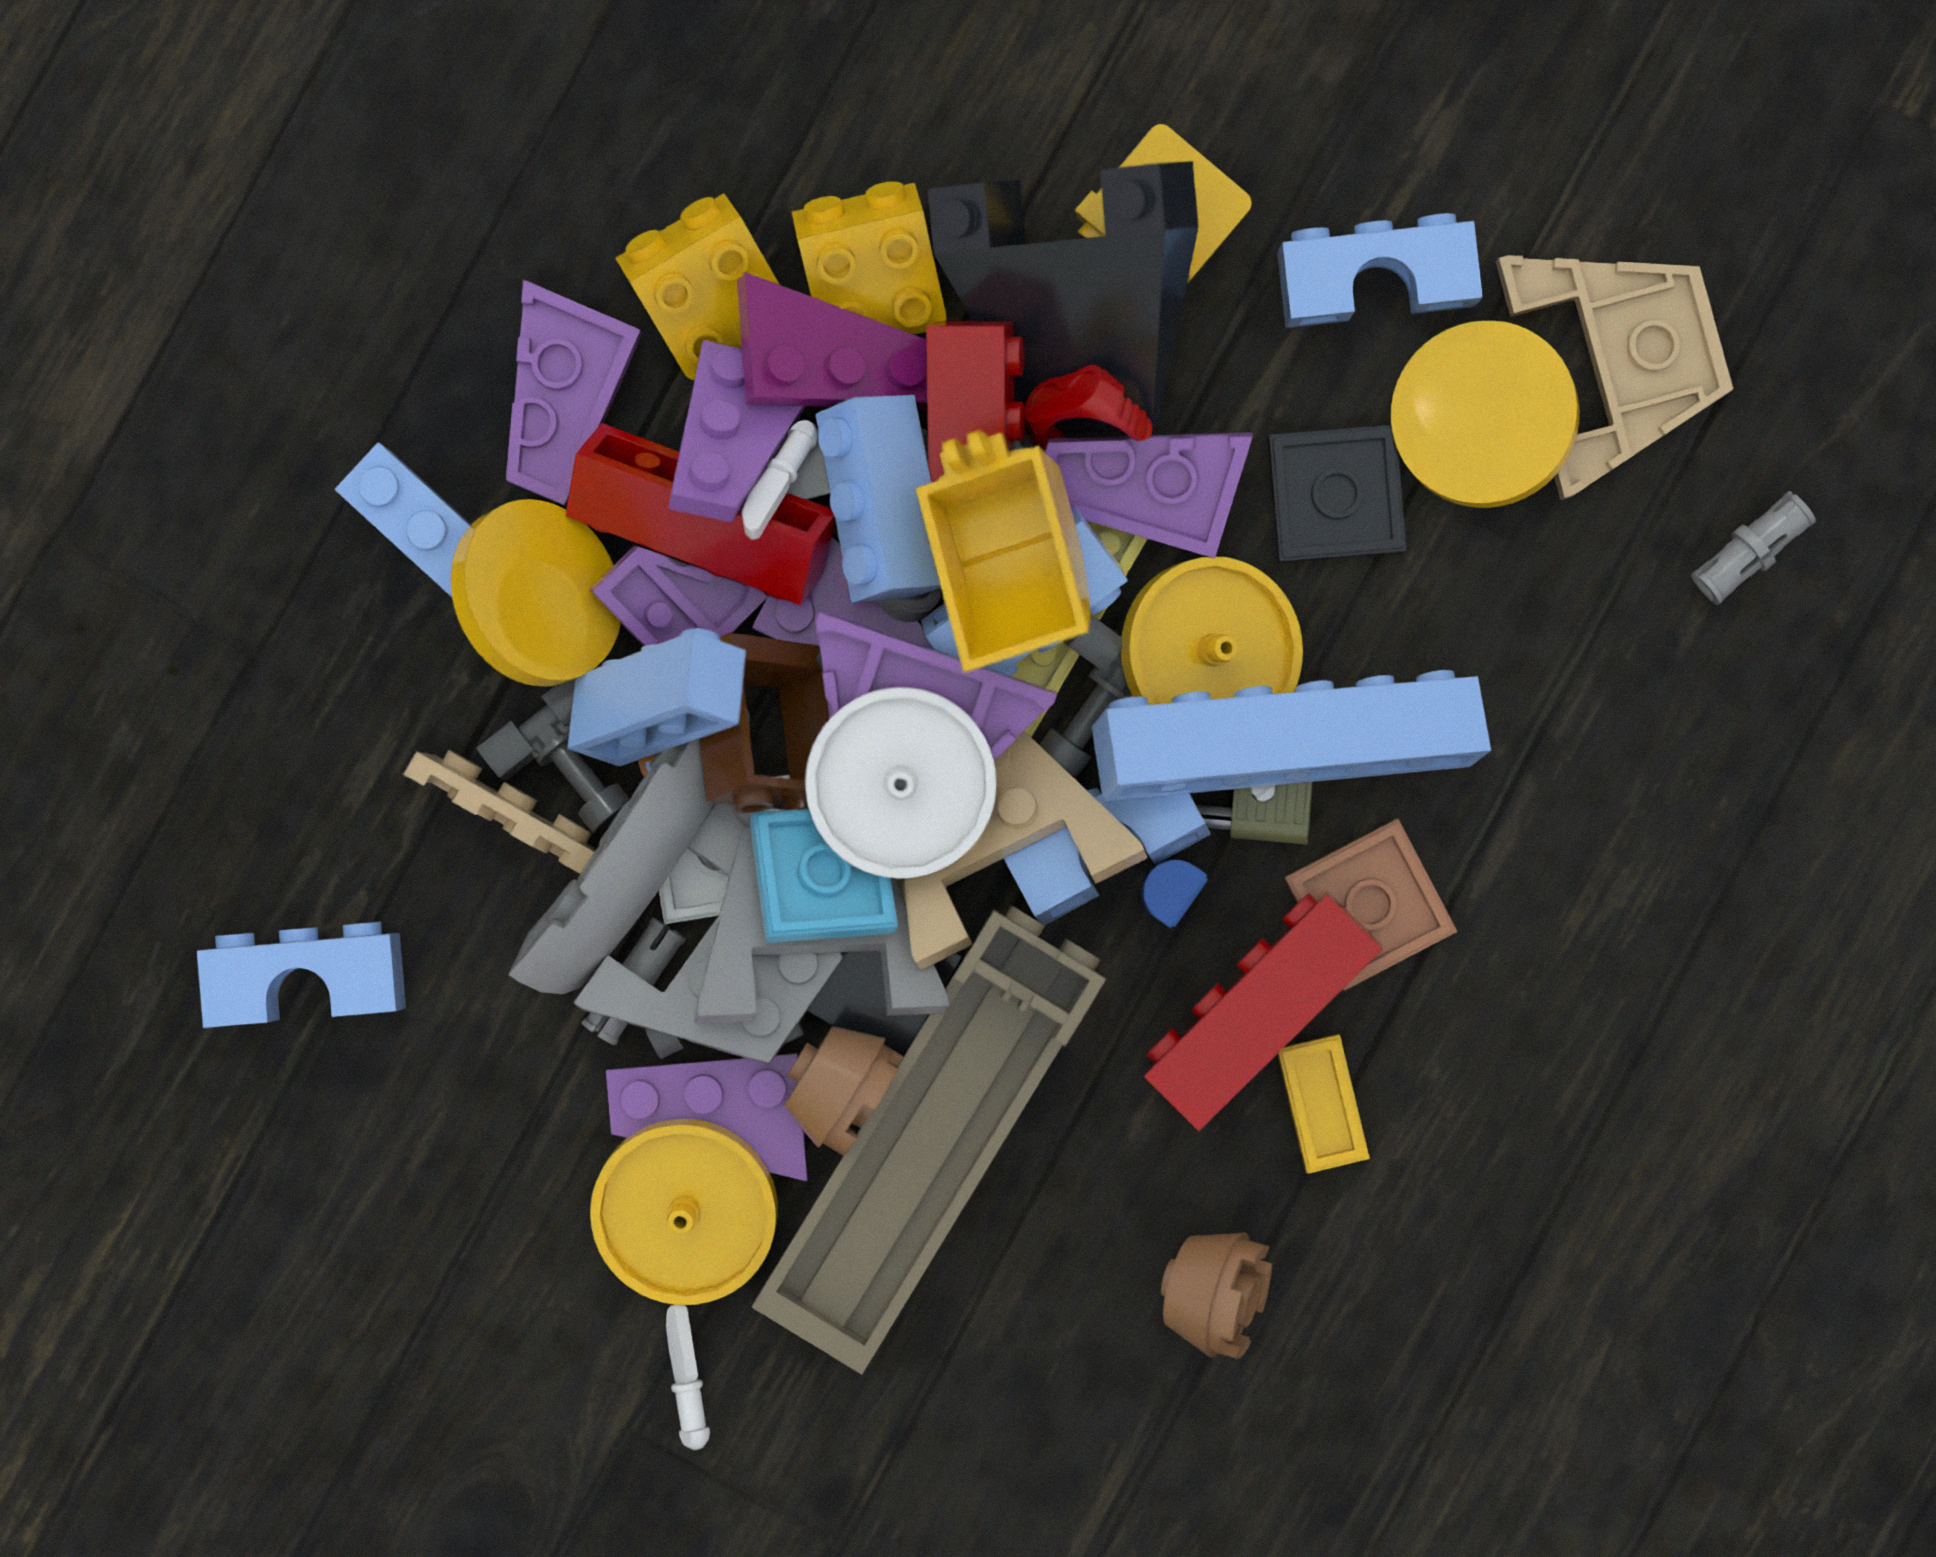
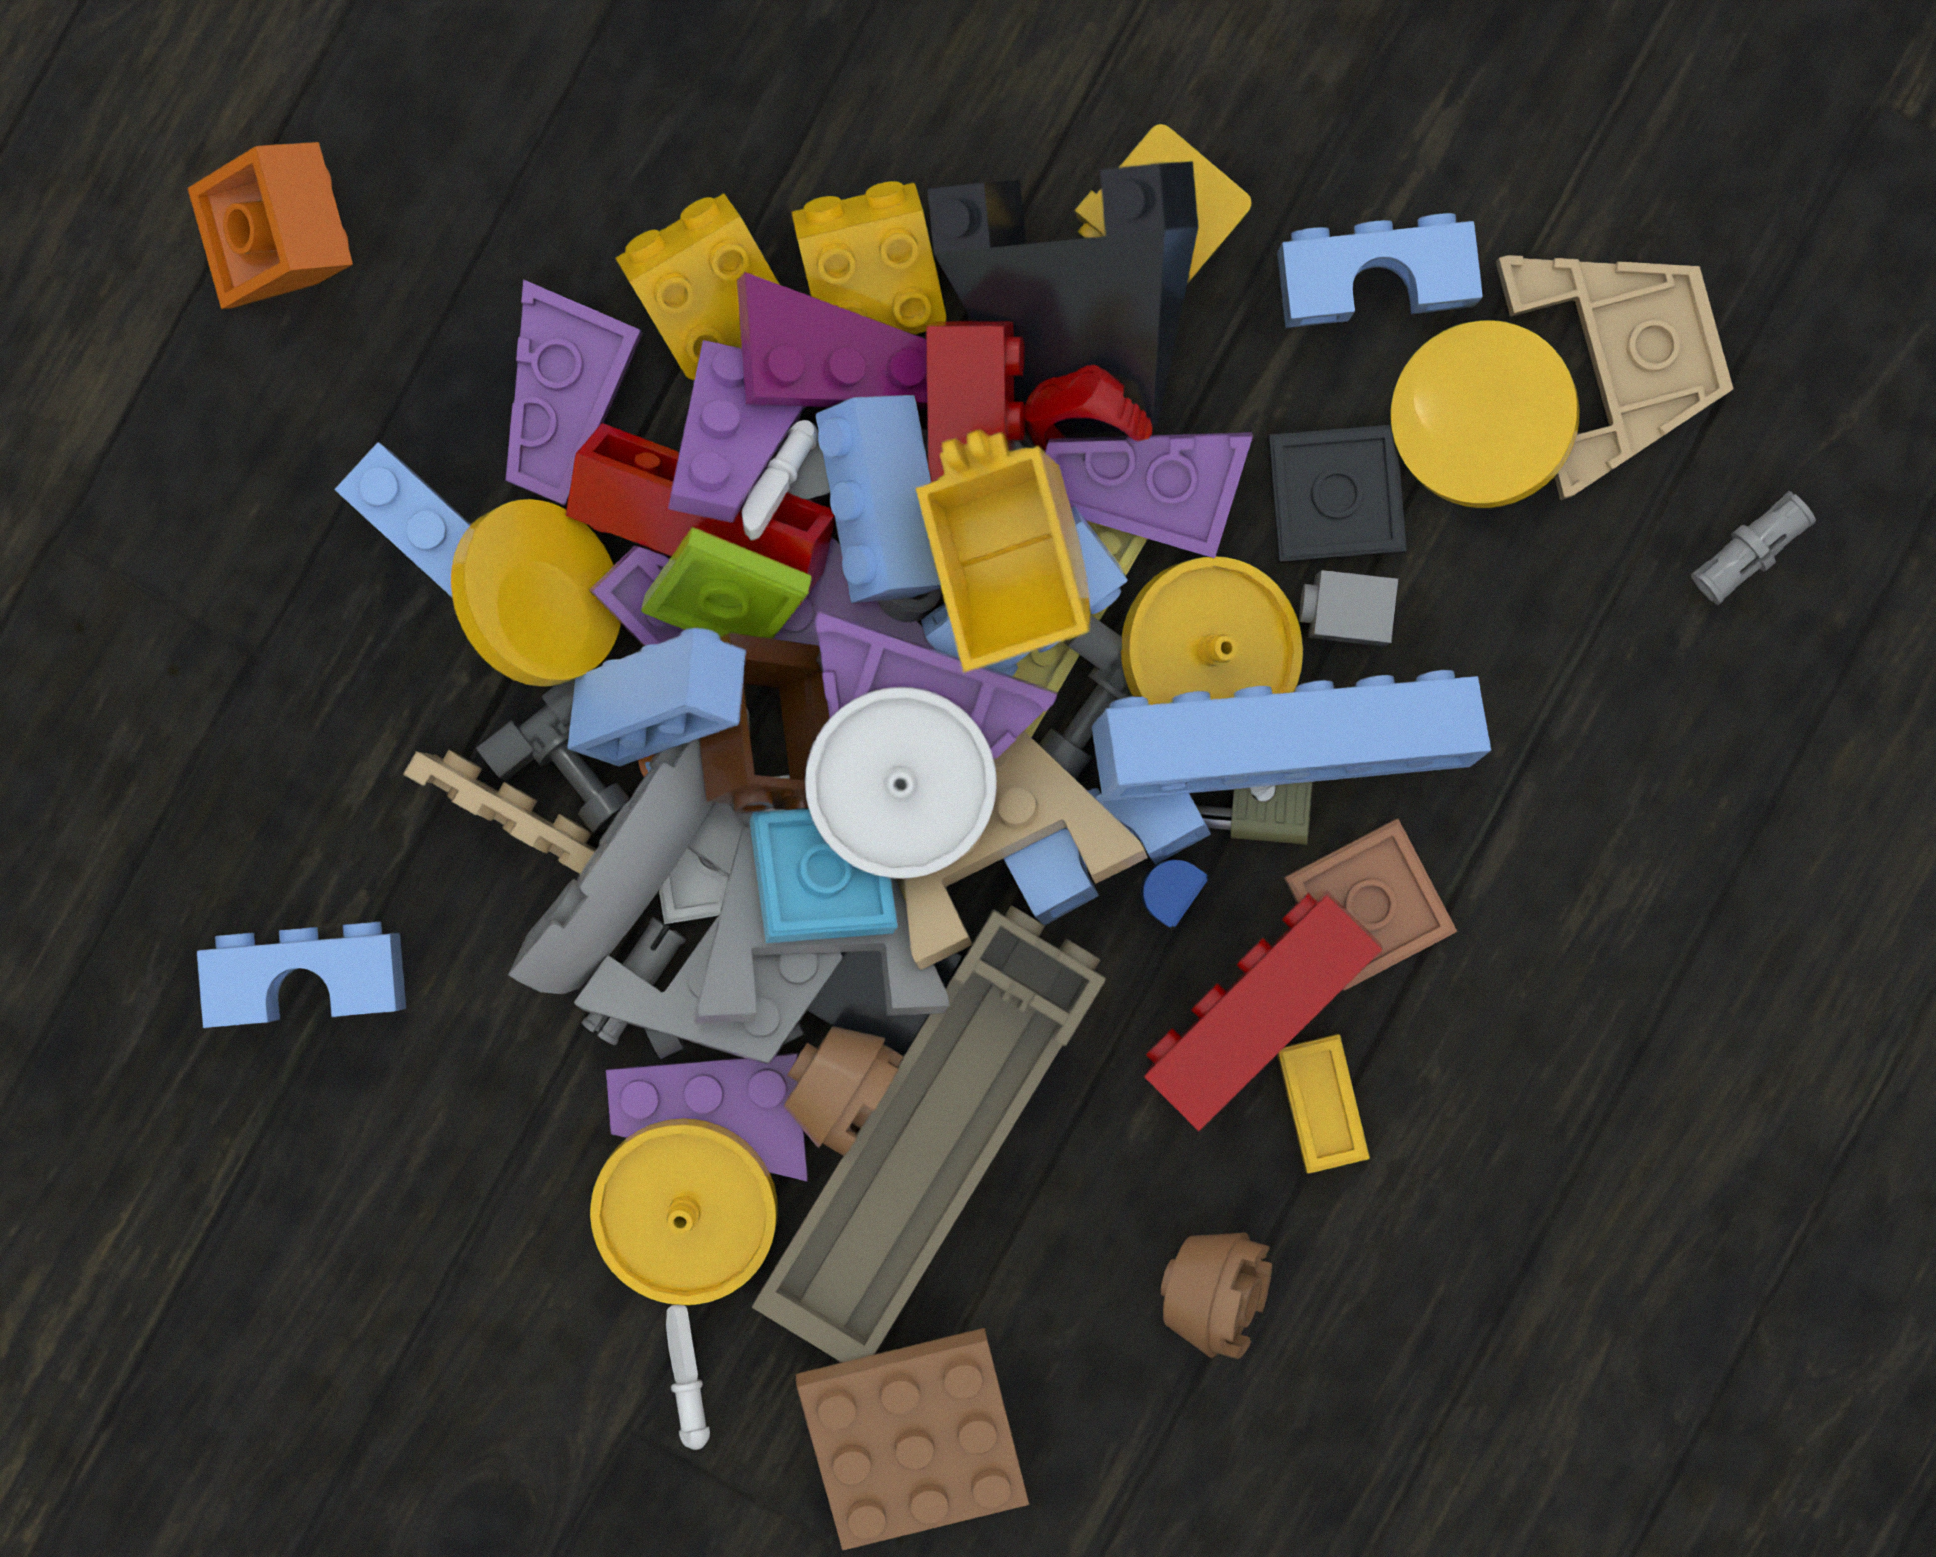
(270, 223): none -> orange slope
(724, 589): none -> lime tile
(912, 1439): none -> medium nougat plate
(1349, 608): none -> light grey brick

